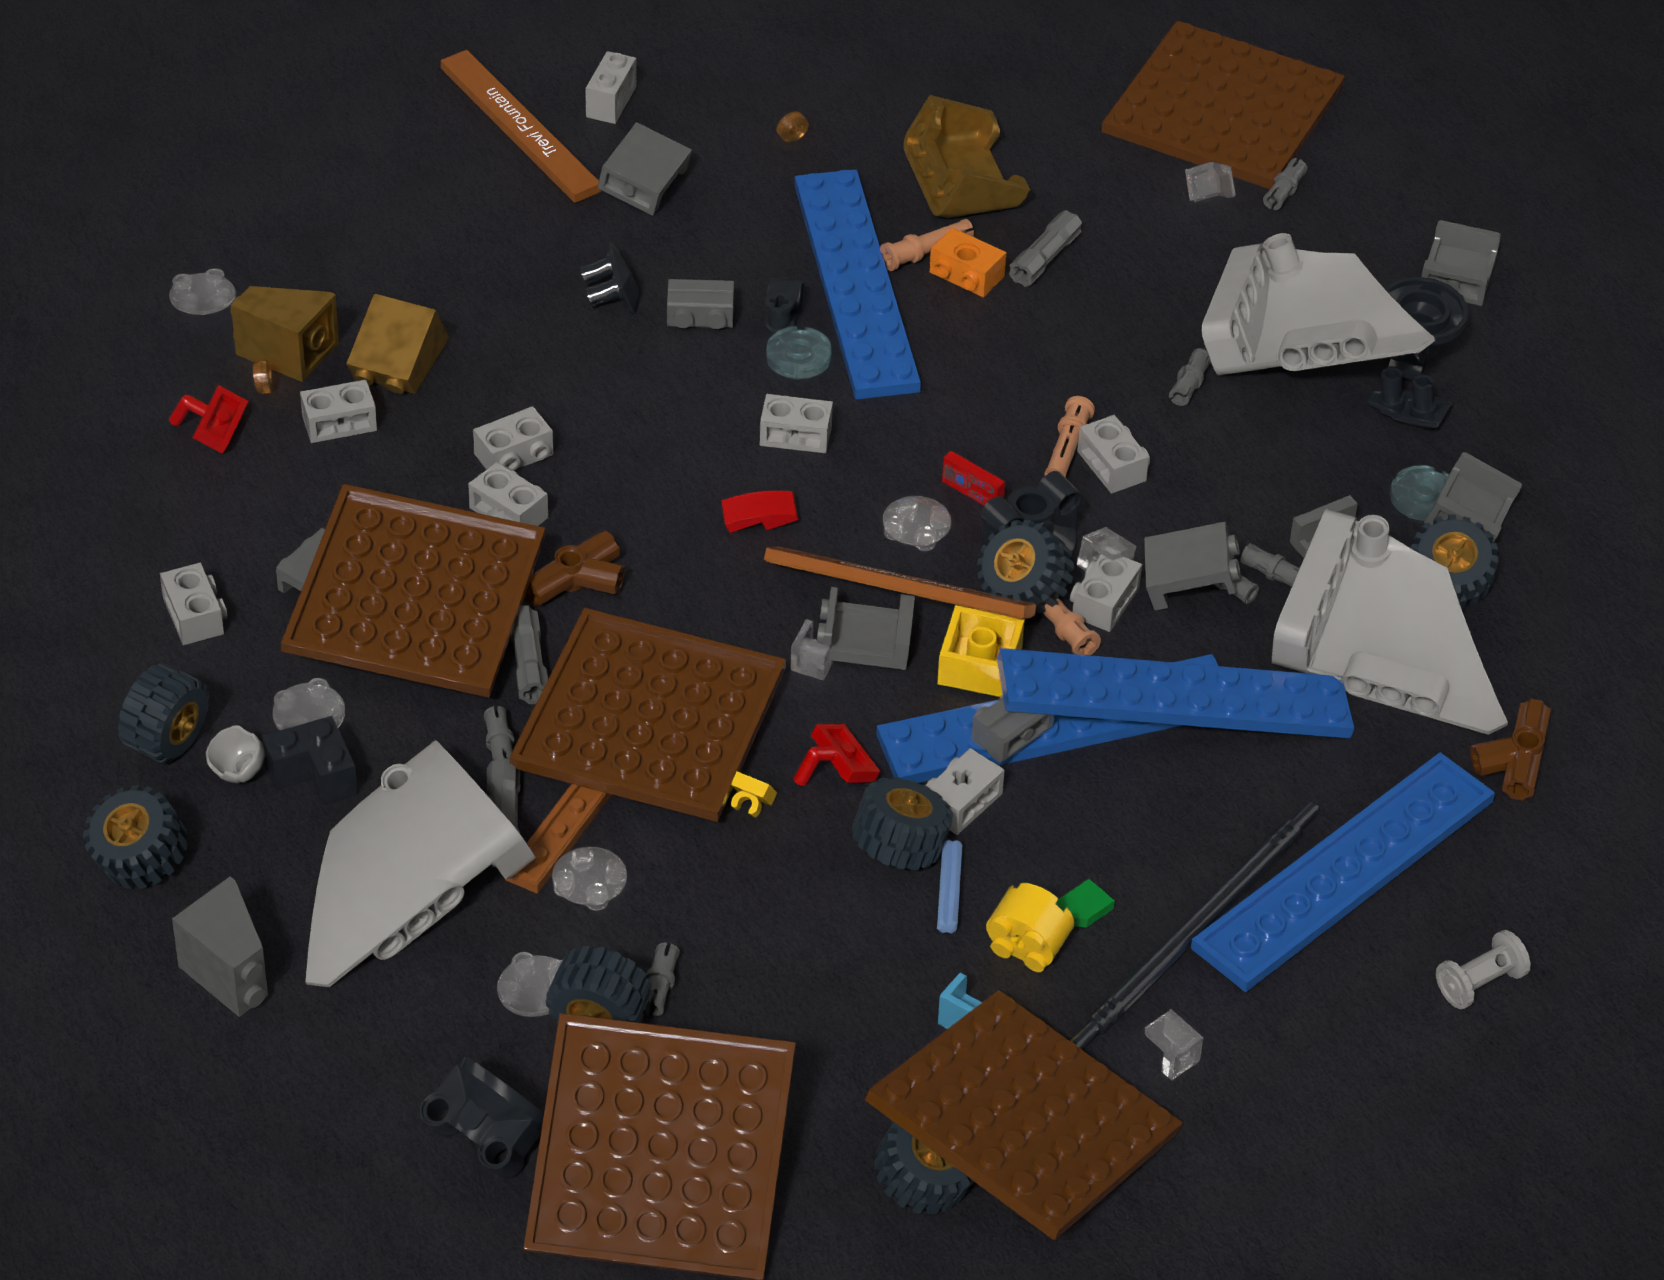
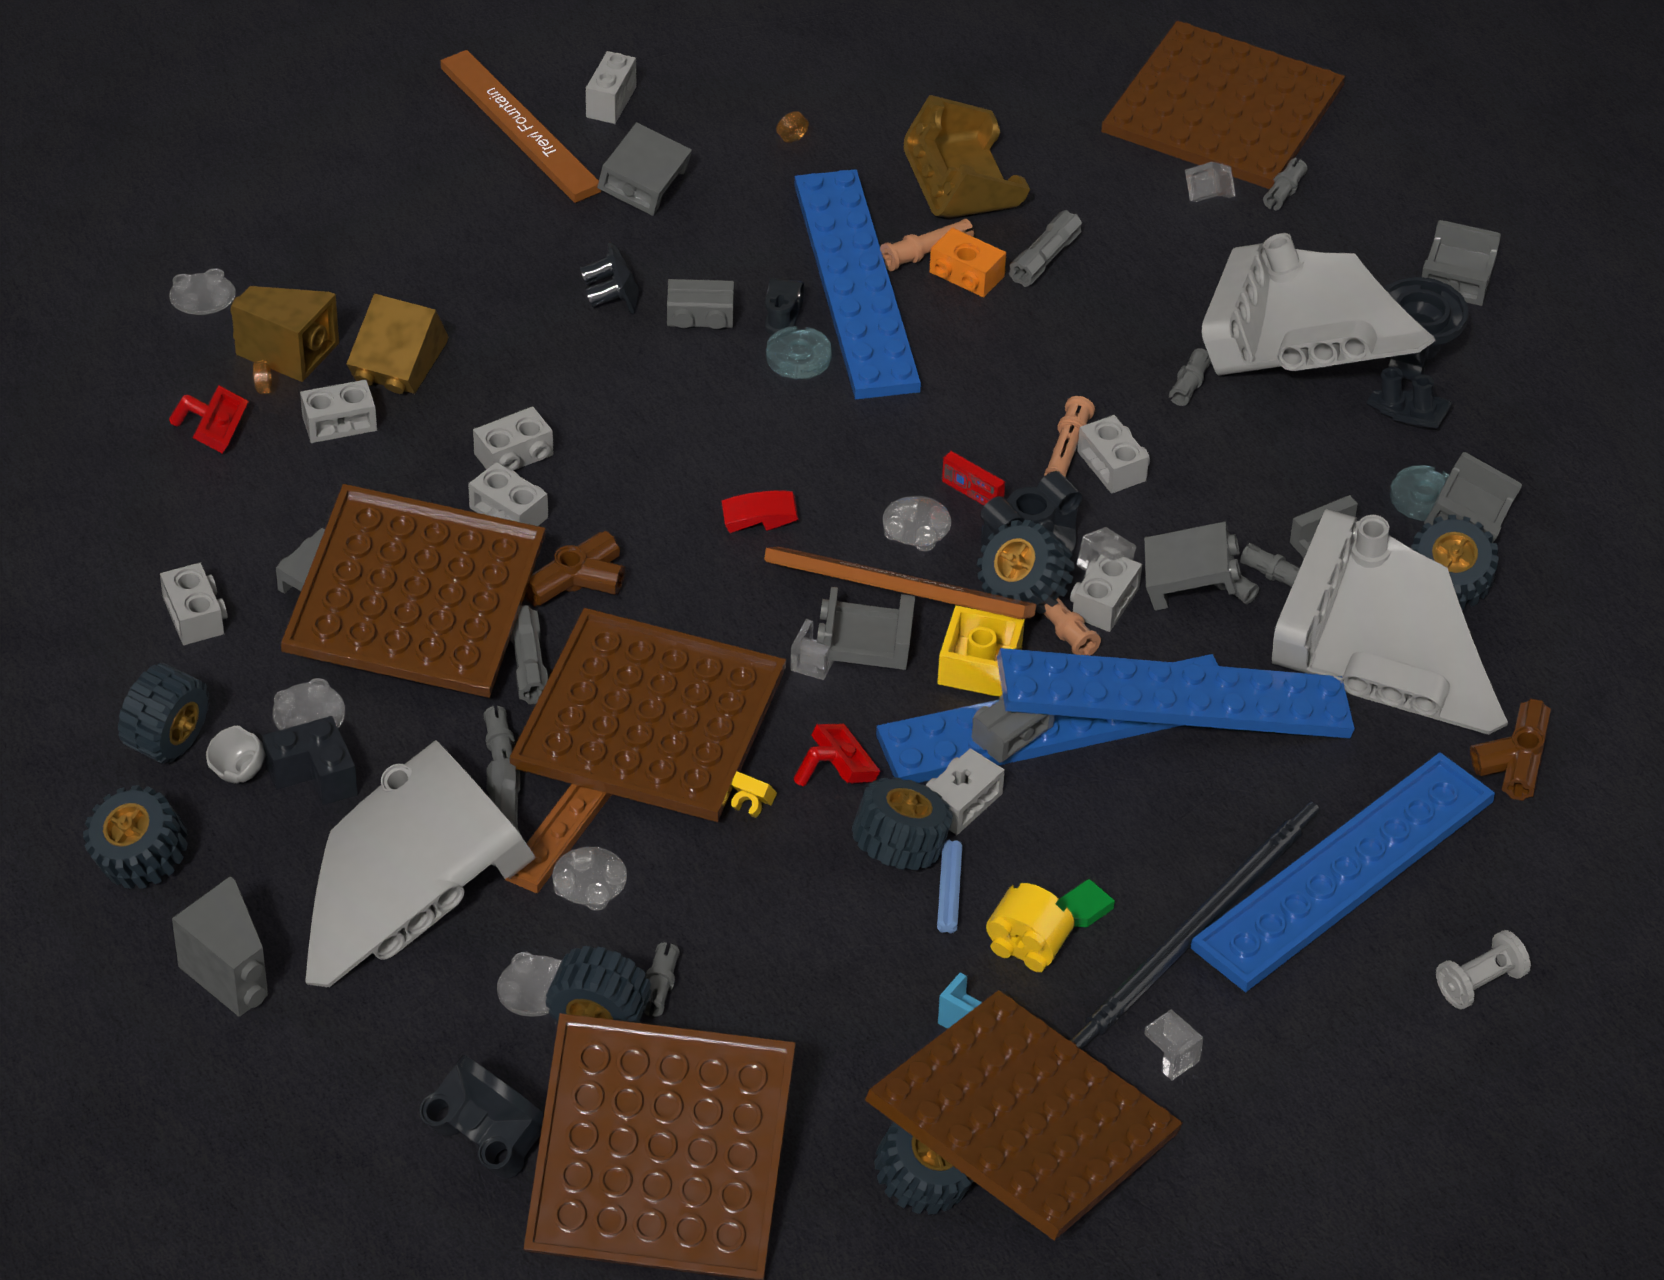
(796, 423): light grey brick -> none

